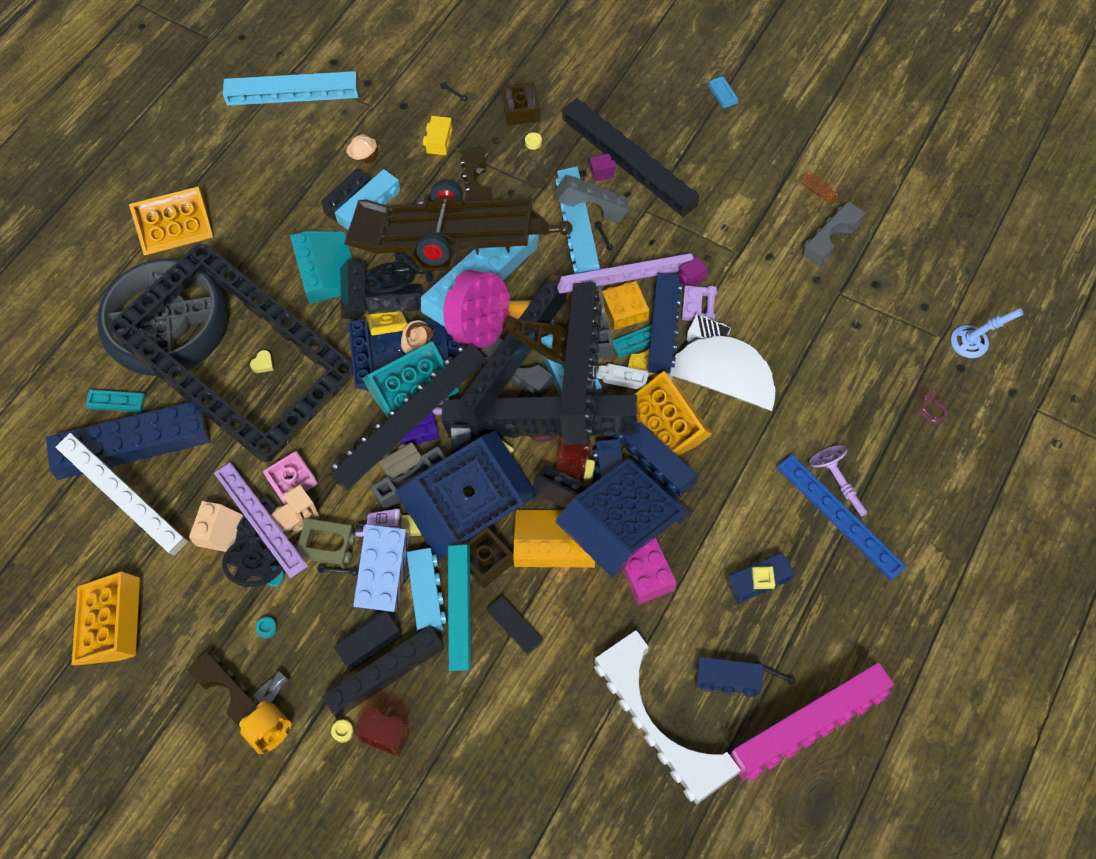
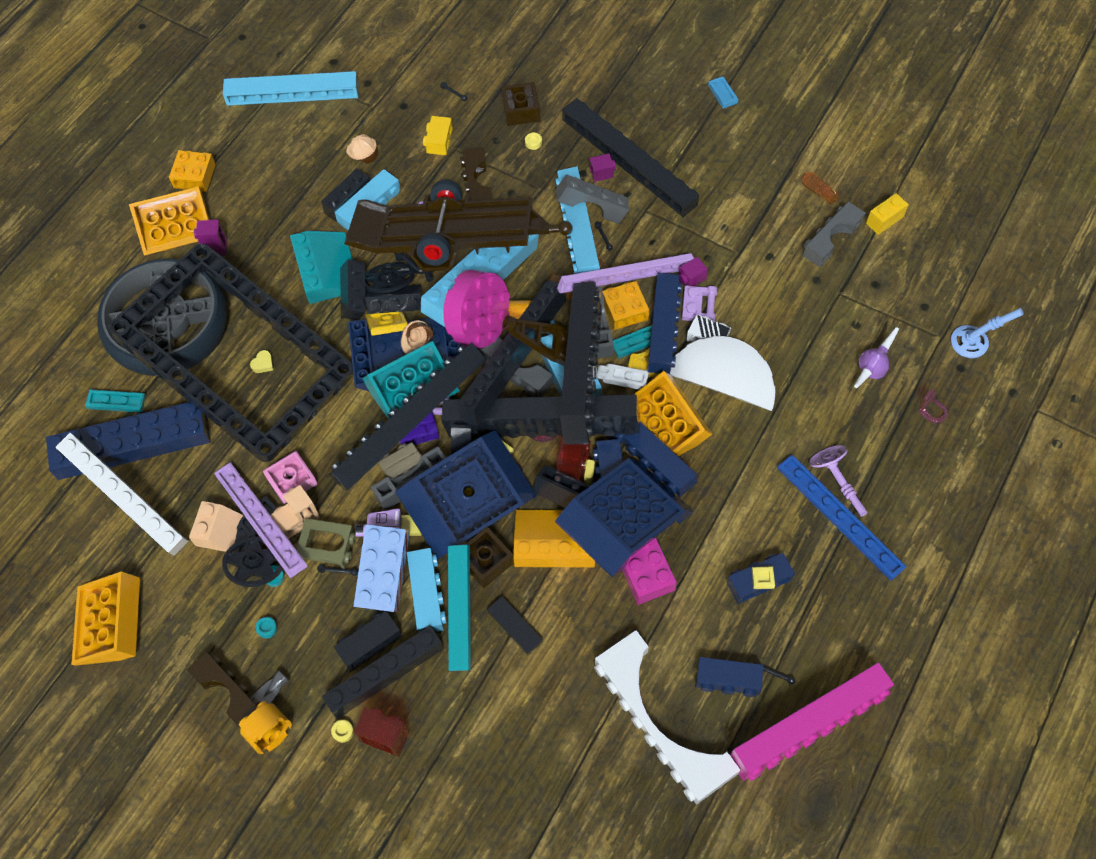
(192, 170): none -> light orange brick
(211, 234): none -> magenta piece
(874, 361): none -> medium lavender helmet
(887, 214): none -> yellow brick

